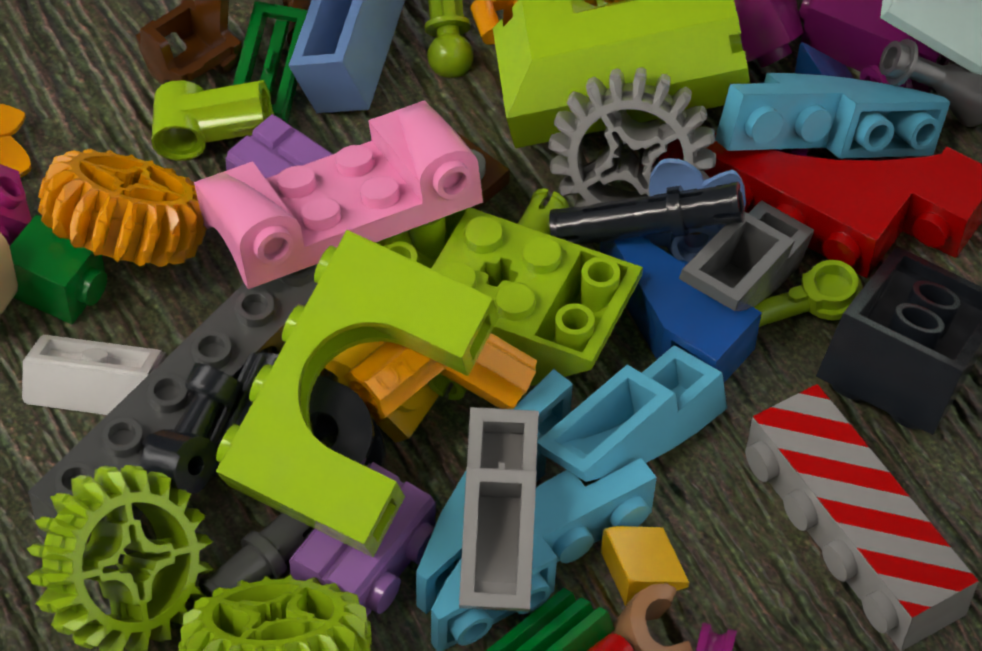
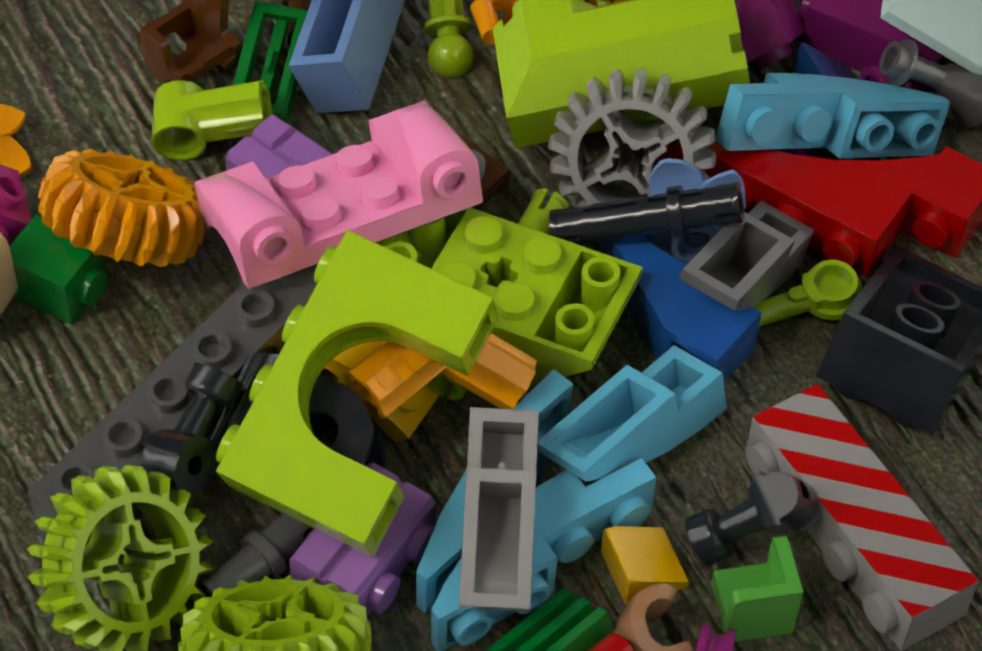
(84, 373): white slope -> none
(760, 597): none -> bright green panel
(775, 504): none -> black leg

